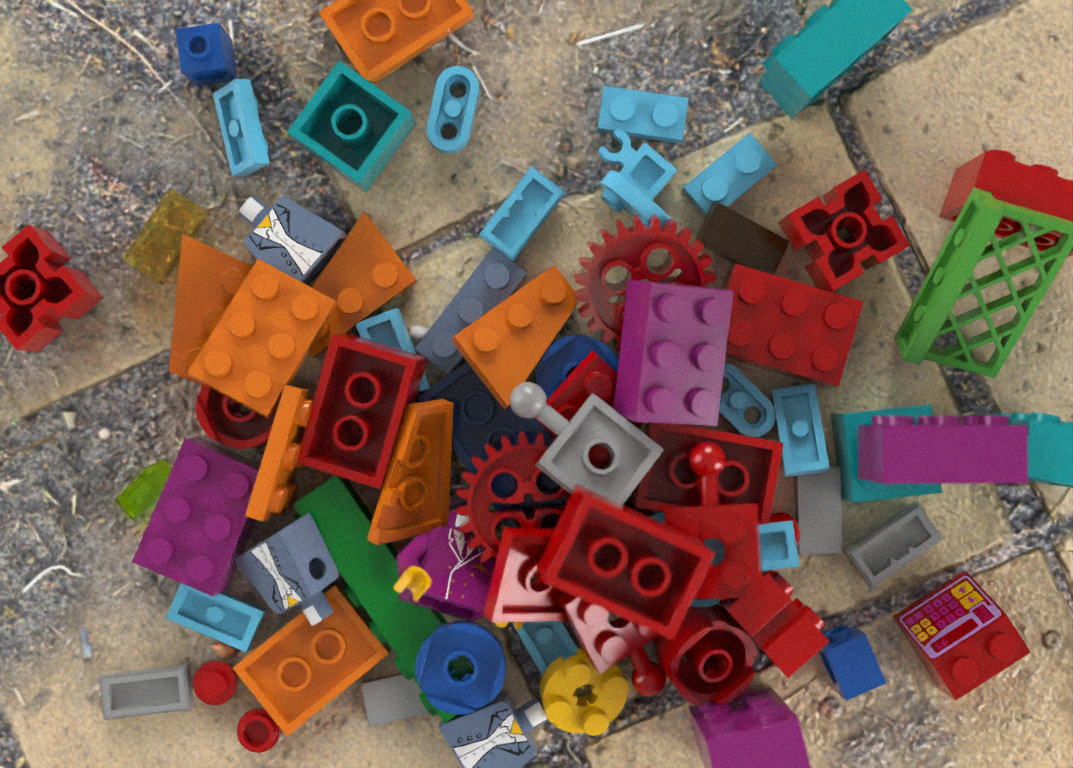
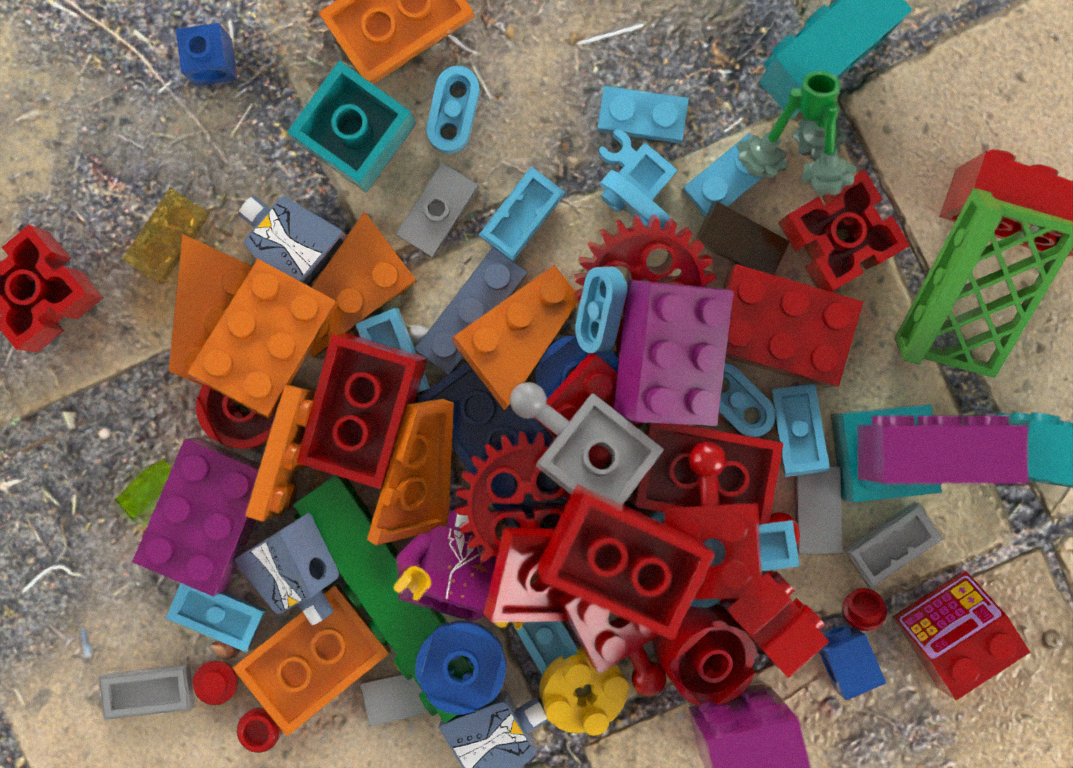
(241, 127): medium azure plate -> none
(437, 210): none -> light grey plate
(600, 309): none -> medium azure plate
(817, 135): none -> sand green plant
(864, 609): none -> red plate

